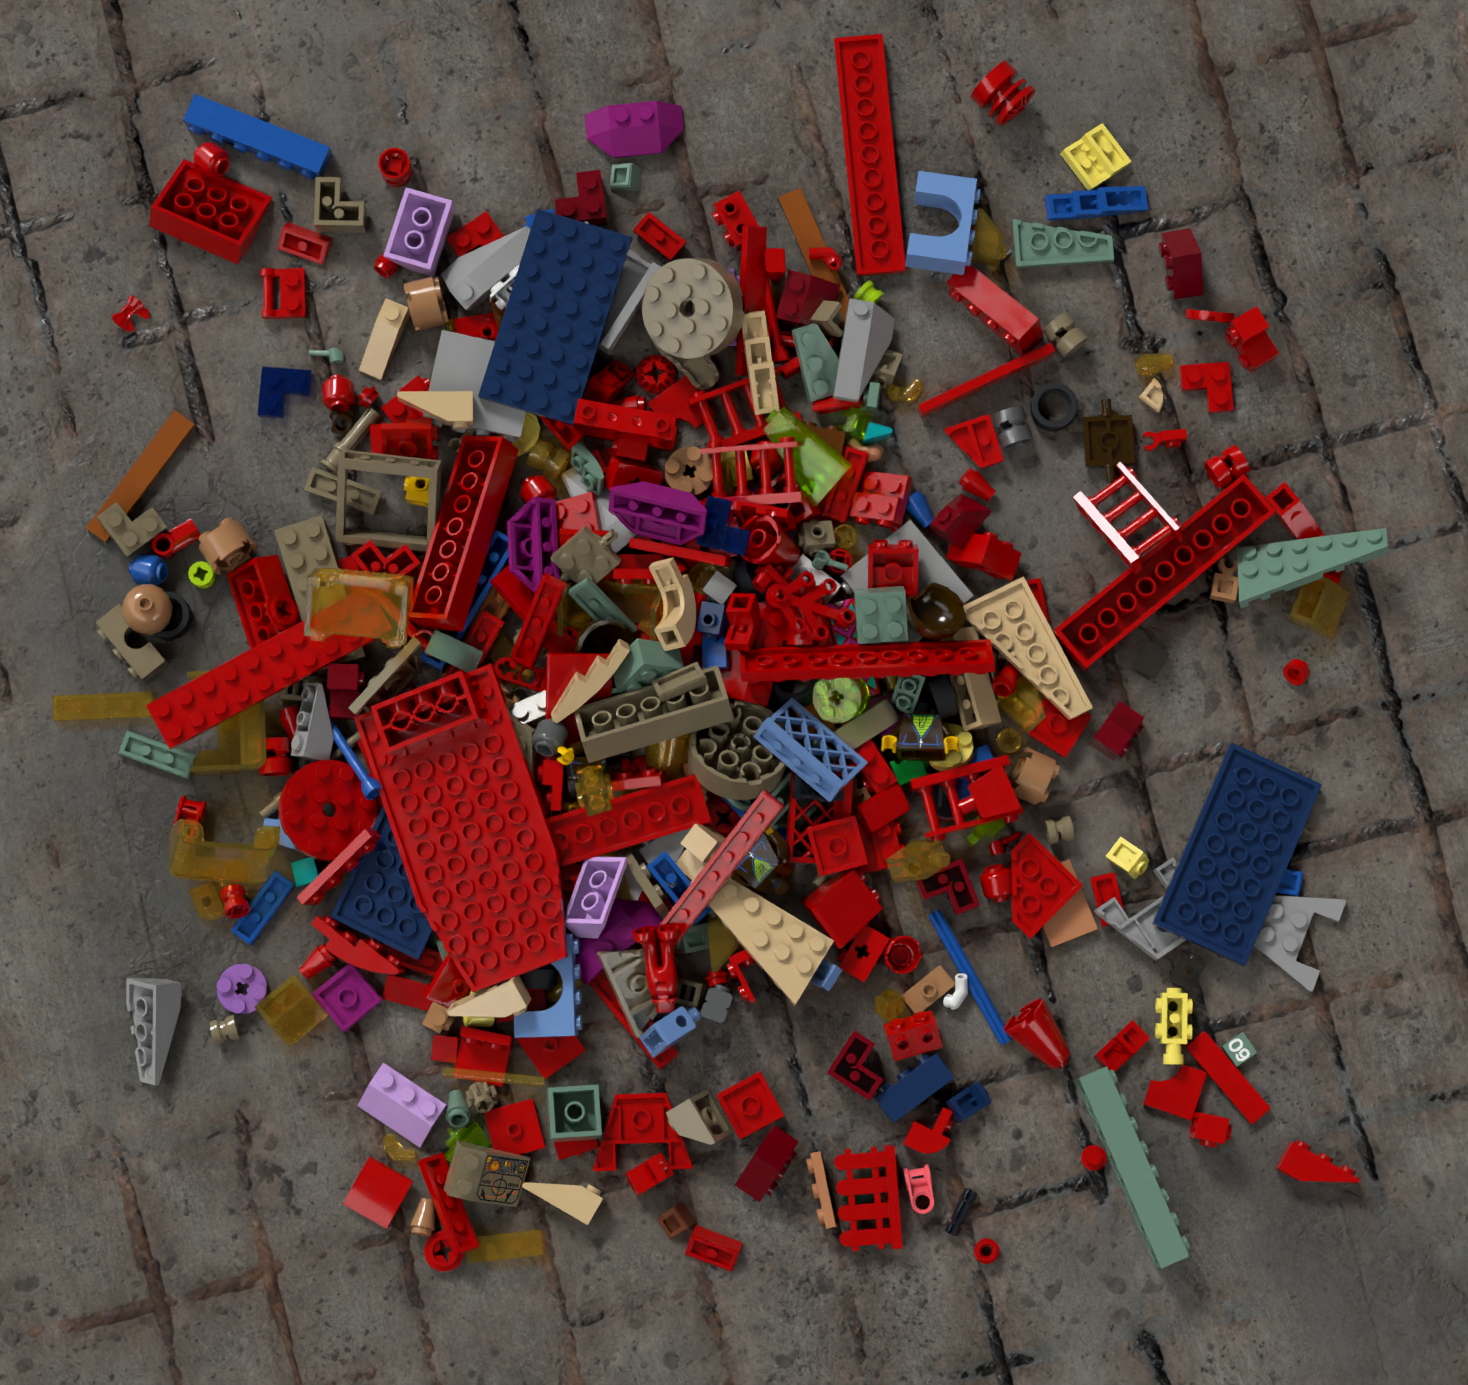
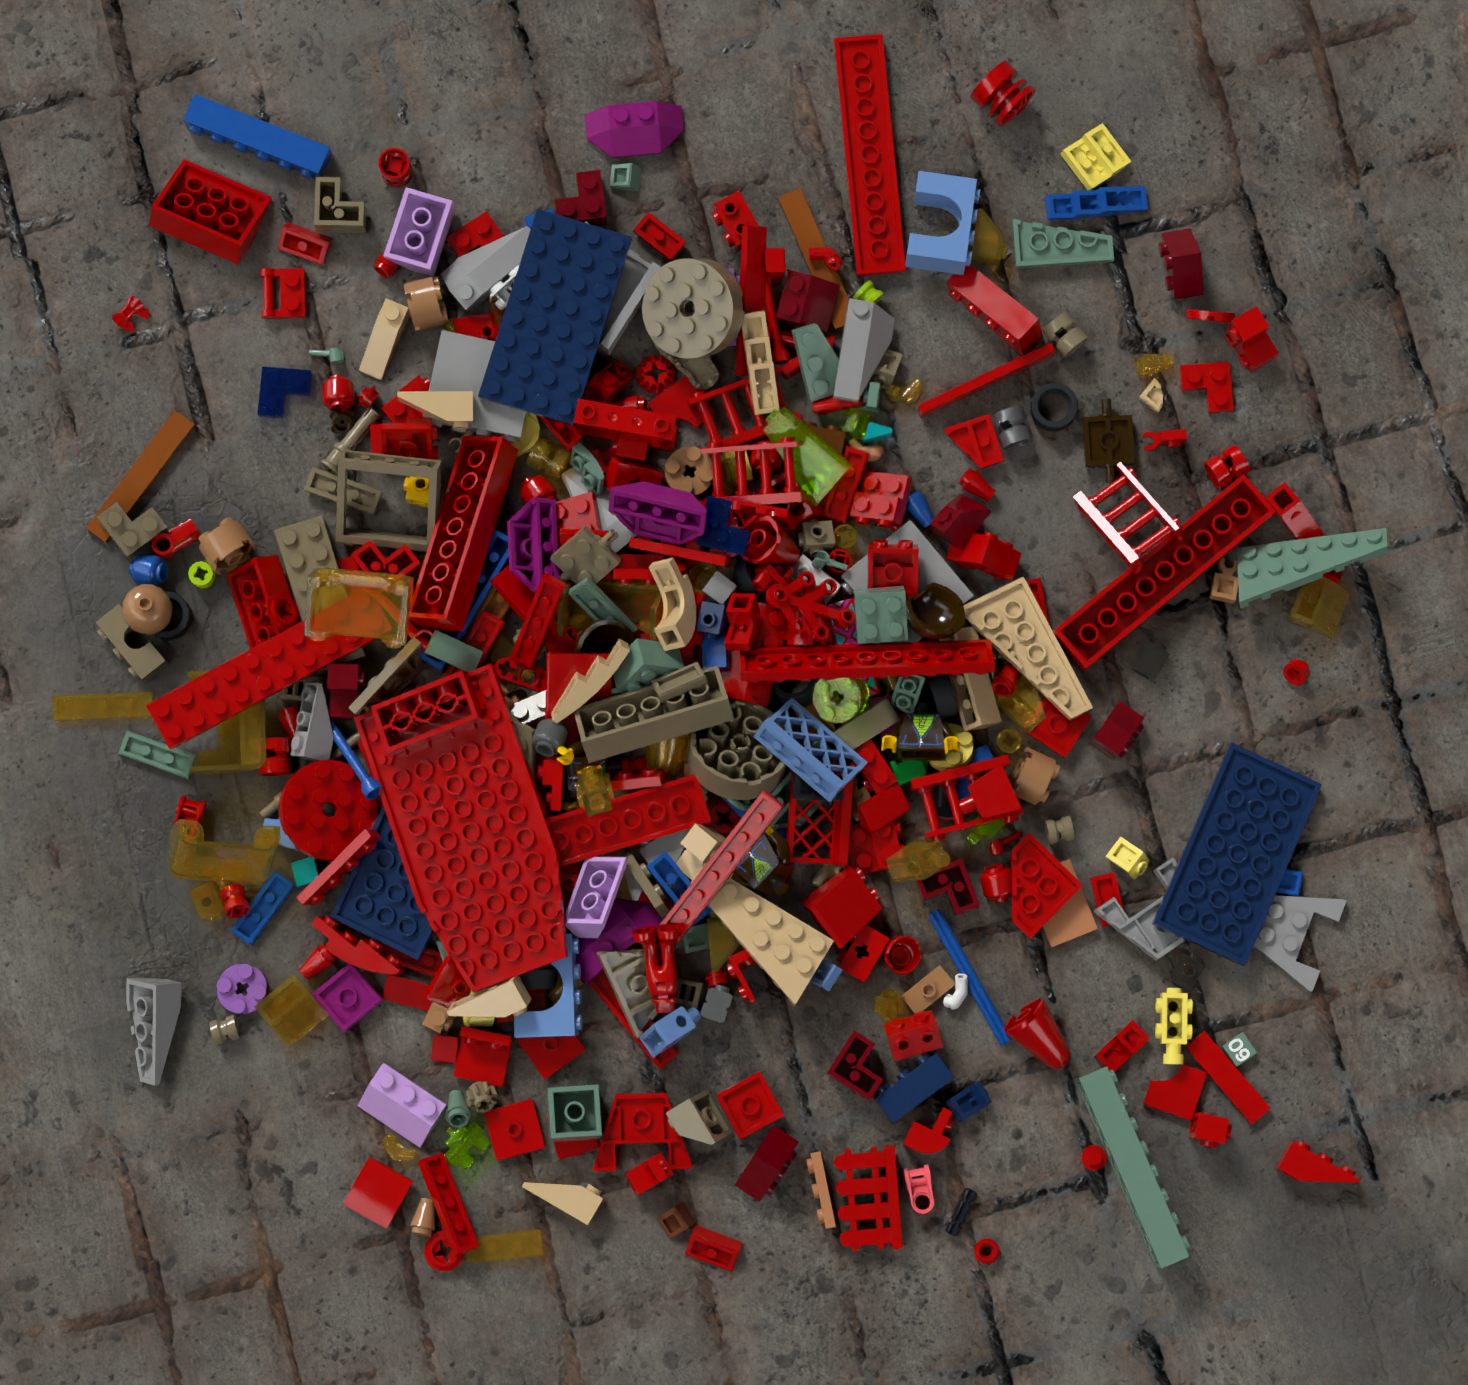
(211, 160): red head -> none
(486, 1175): dark tan slope -> none
(494, 1077): clear yellow bar -> none
(828, 318): dark tan panel -> none
(837, 845): red plate -> none

